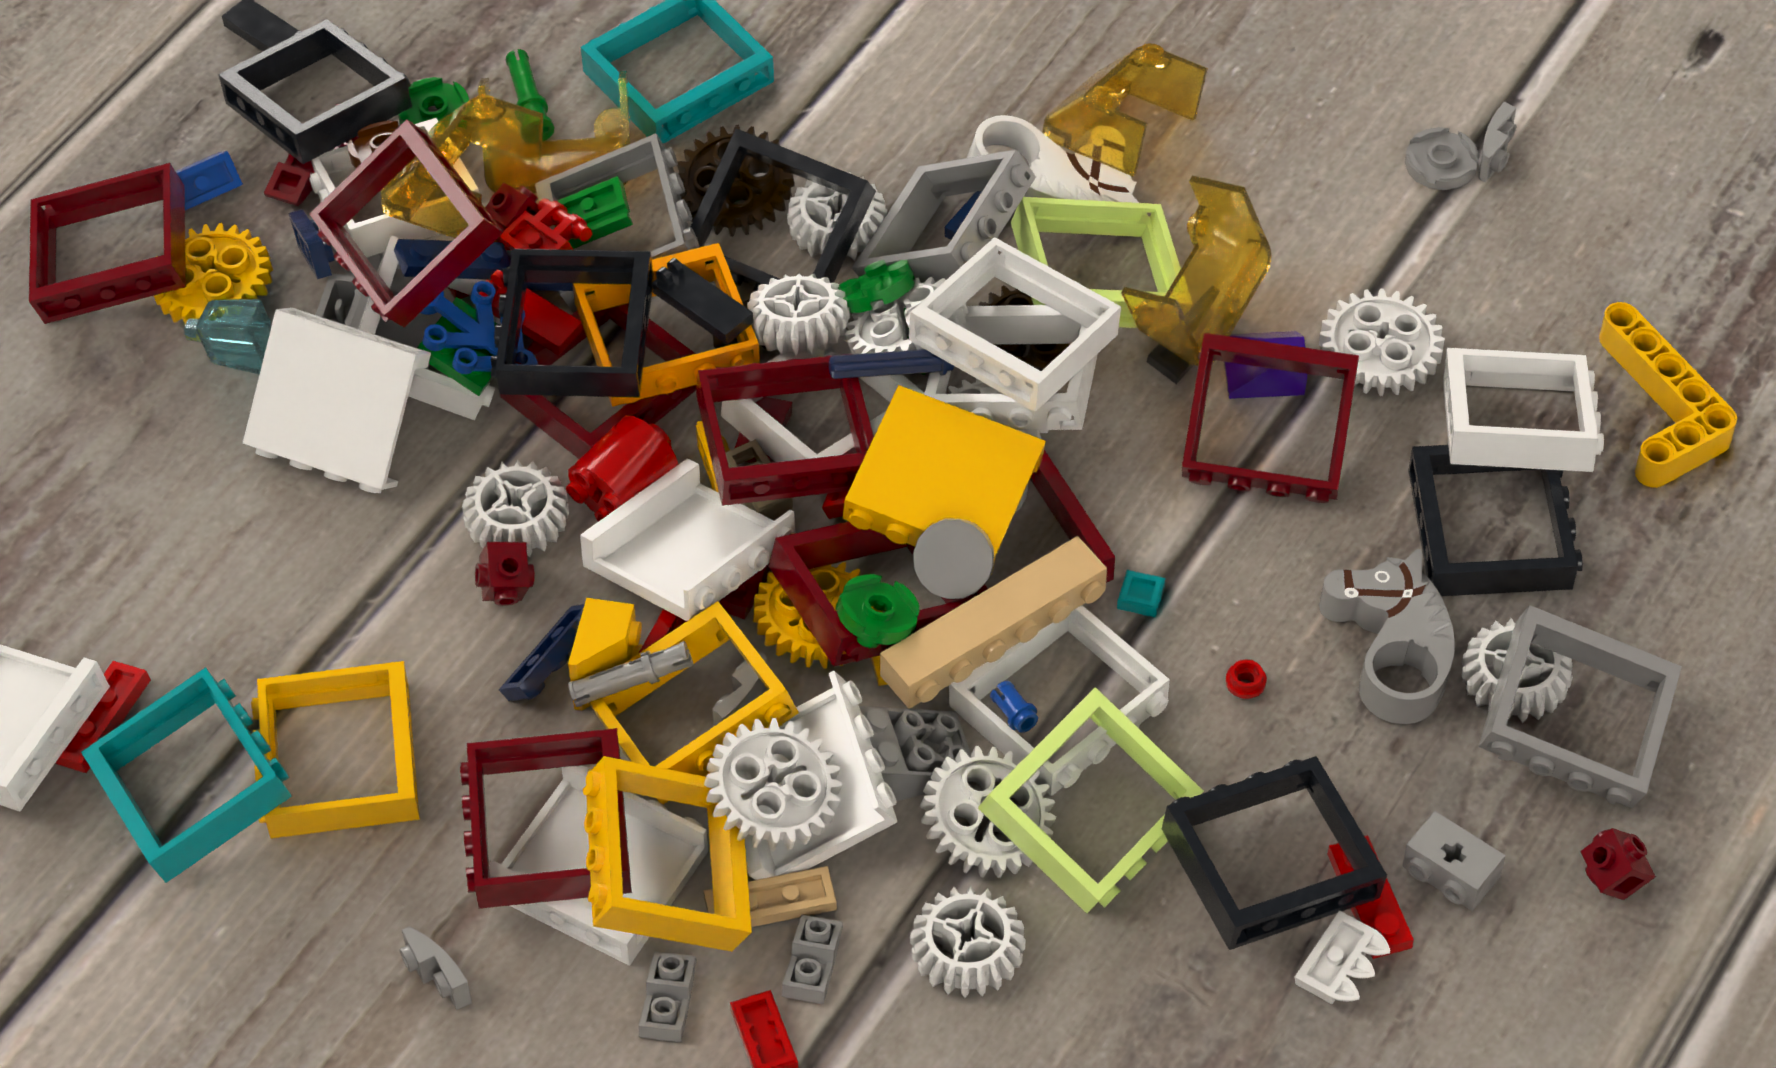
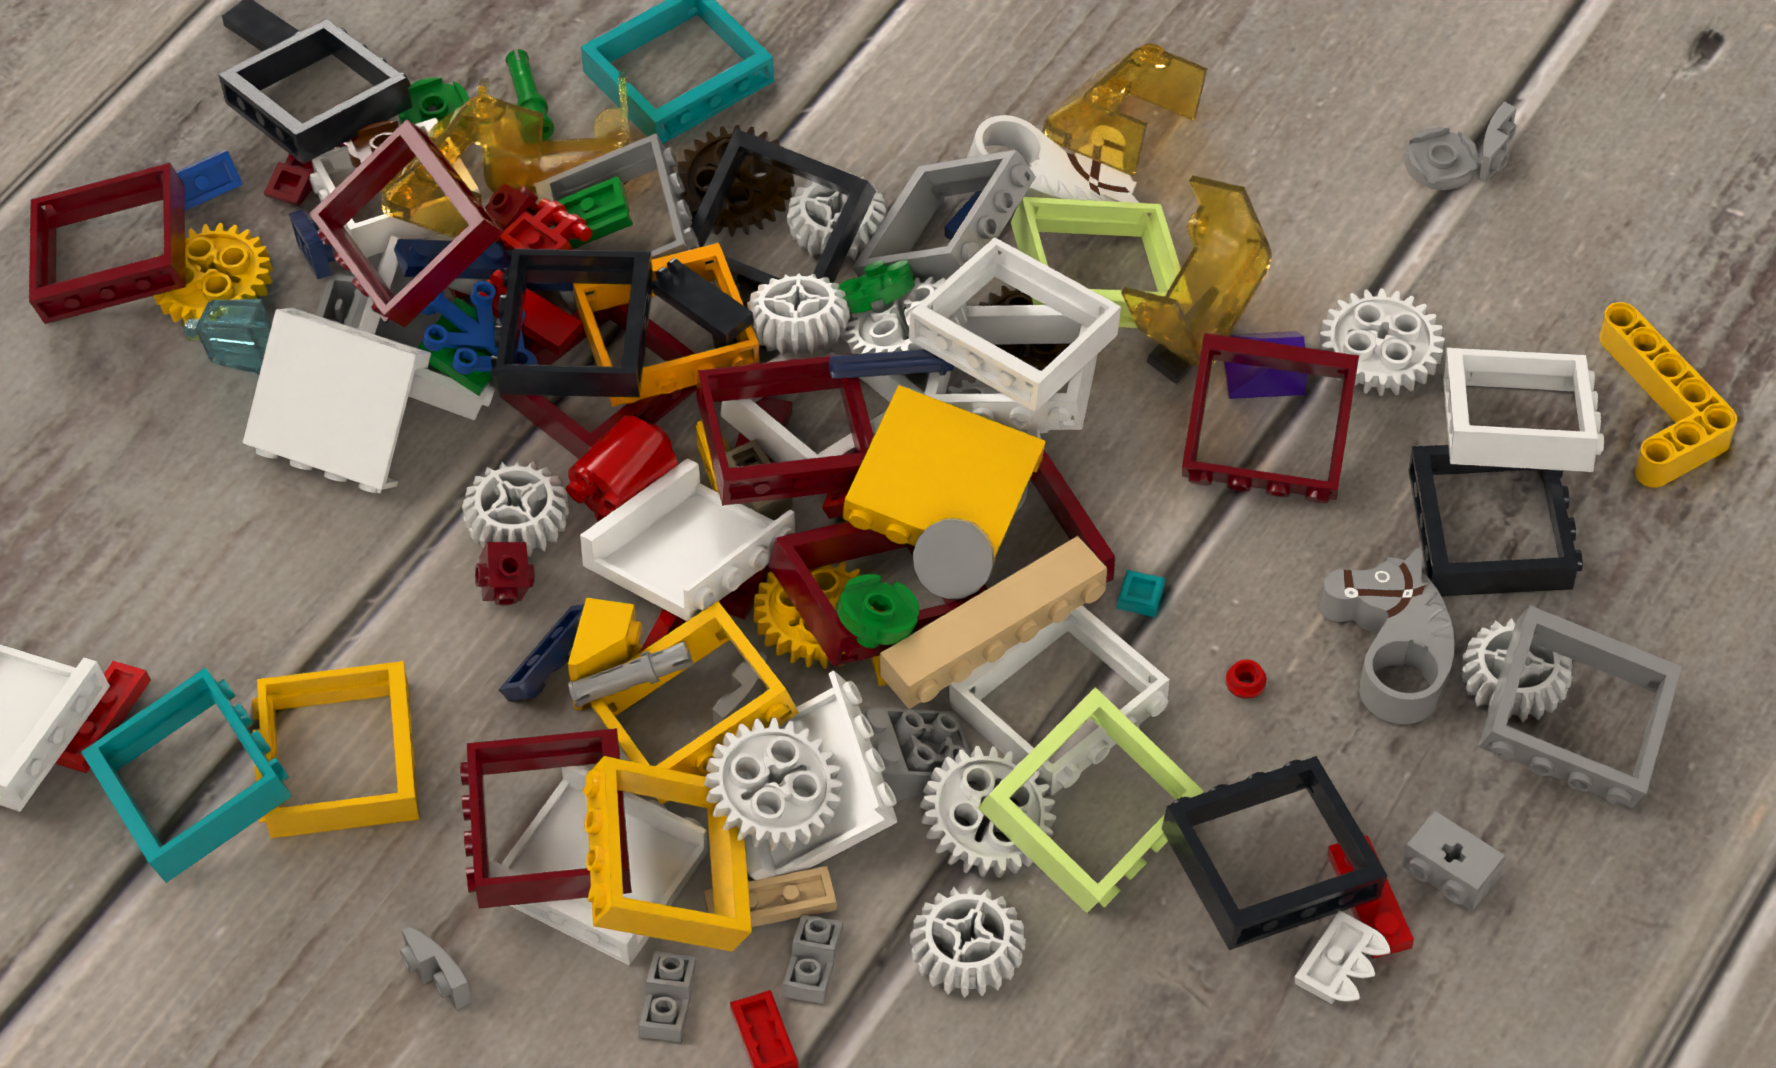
(1020, 714): blue pin -> none
(1617, 863): dark red brick -> none

